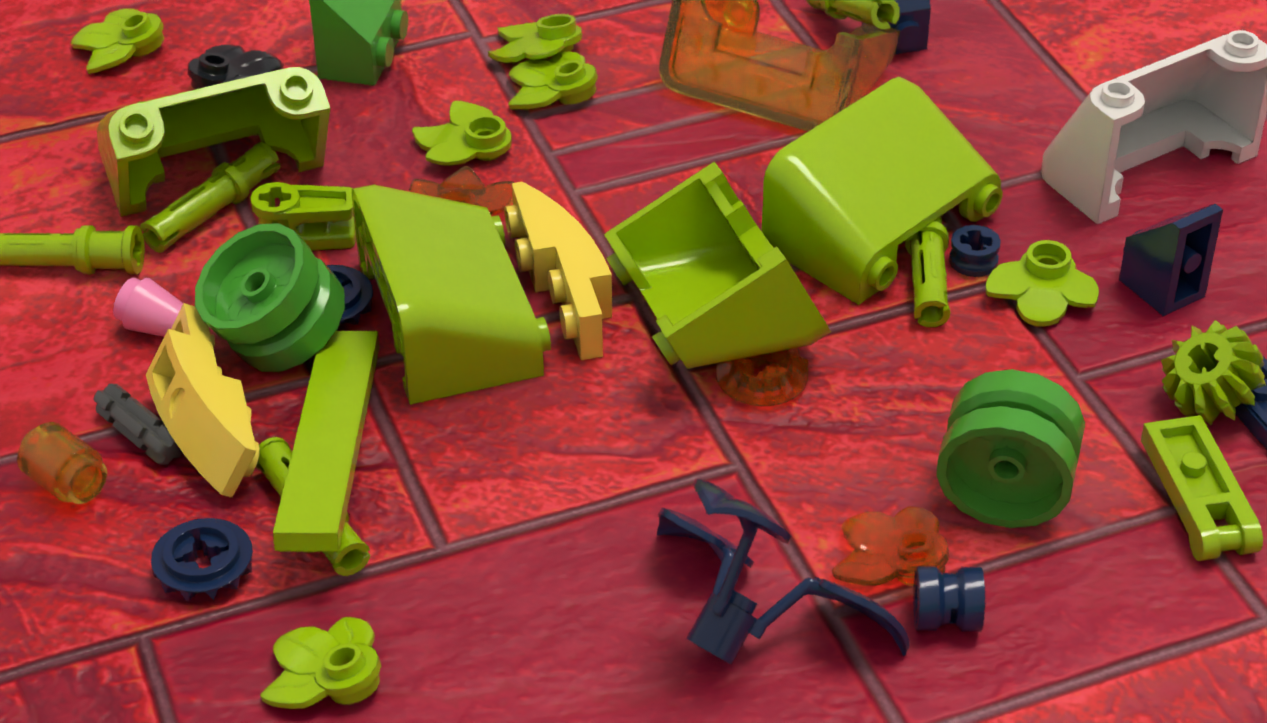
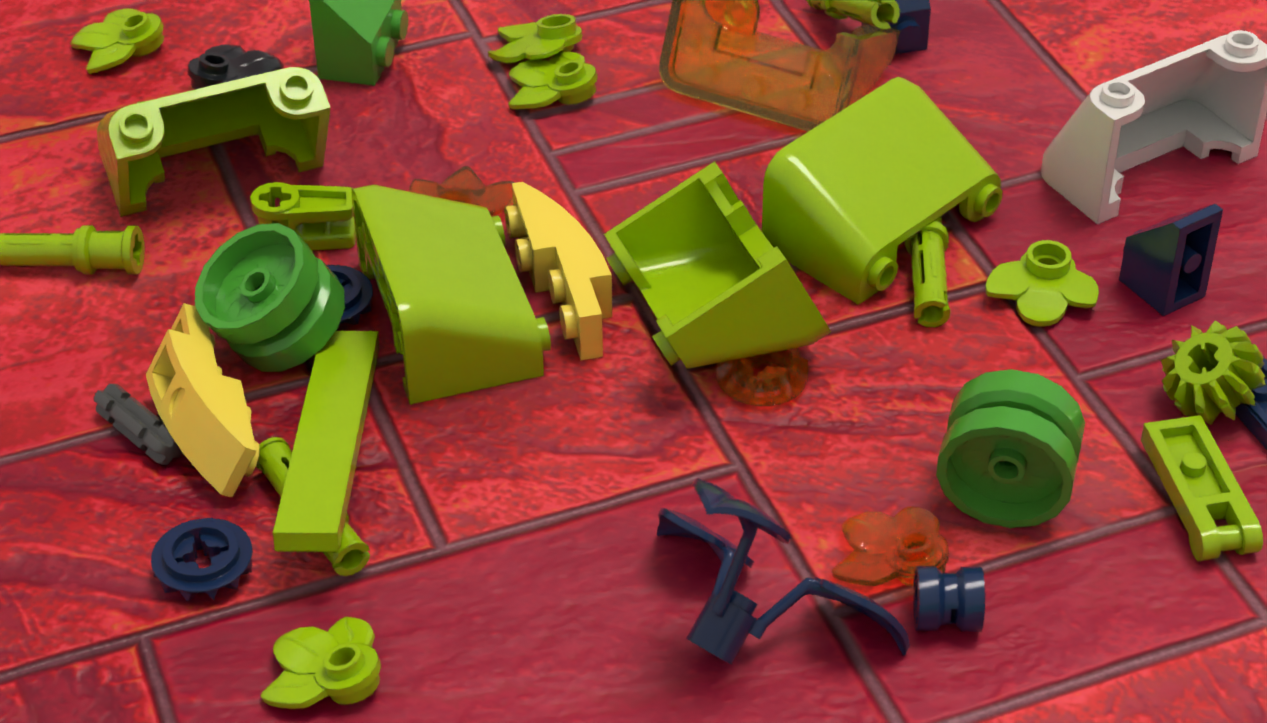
(62, 463): clear yellow brick -> none
(146, 307): bright pink cone -> none
(227, 185): lime pin -> none
(469, 135): lime plate -> none
(974, 250): dark blue bush -> none

